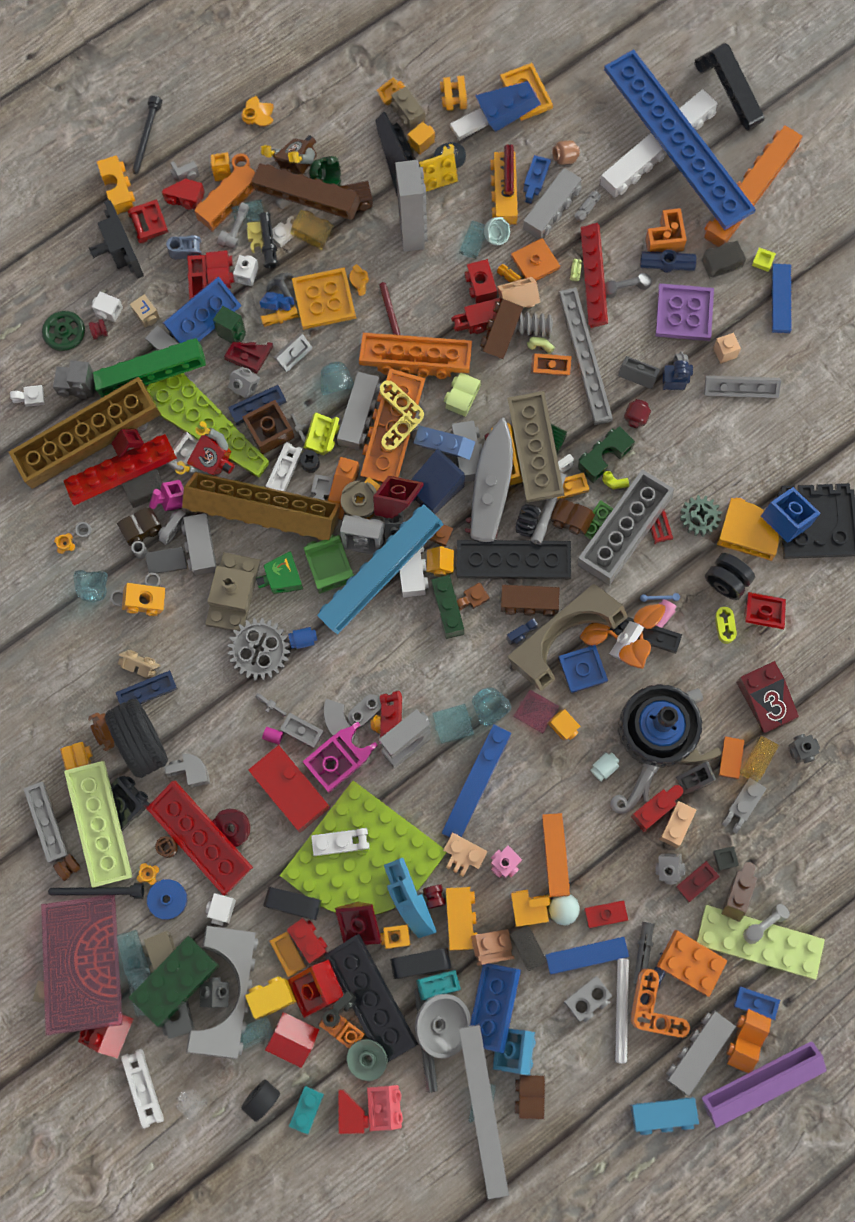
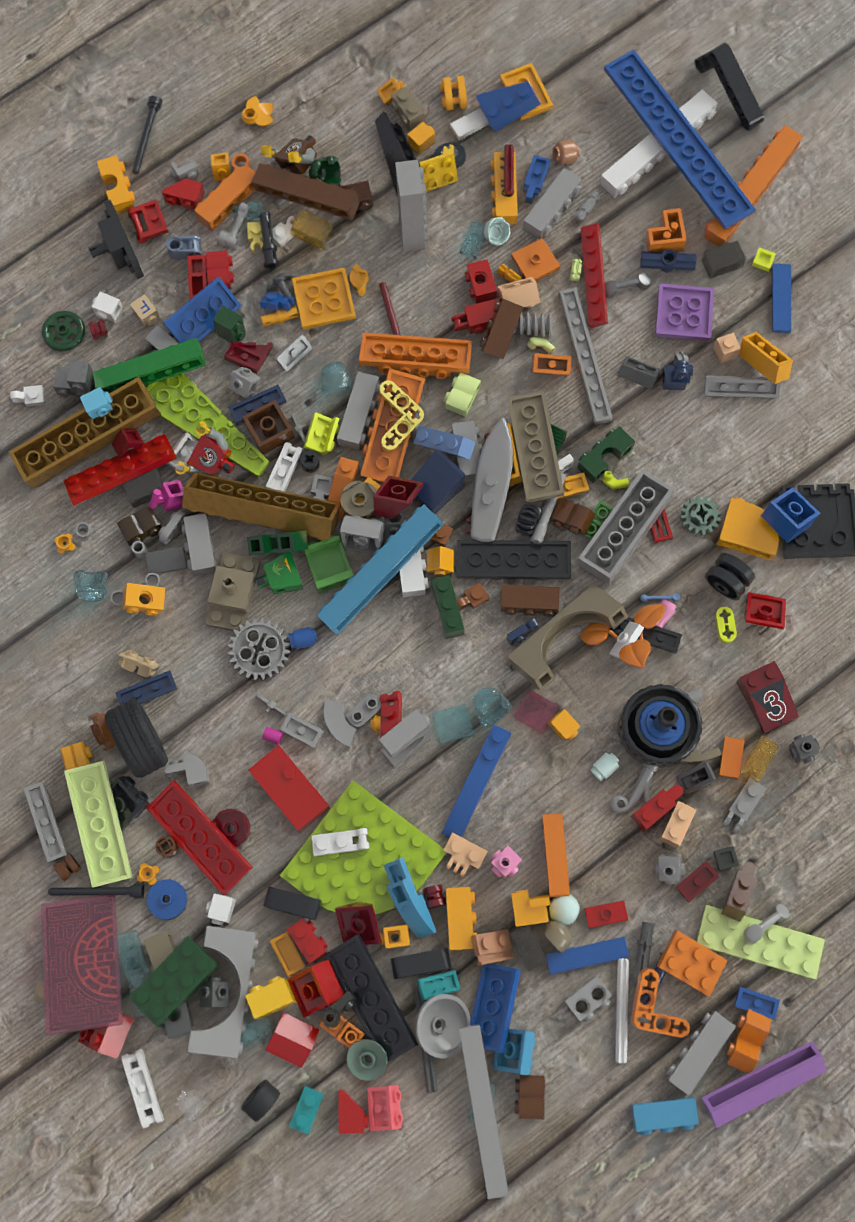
(97, 403): none -> medium azure brick
(246, 270): white brick -> none
(277, 543): none -> dark green arch
(343, 752): dark pink brick -> none
(558, 935): none -> dark tan hair
(583, 669): blue plate -> none
(637, 413): dark red head -> none
(765, 357): none -> light orange brick

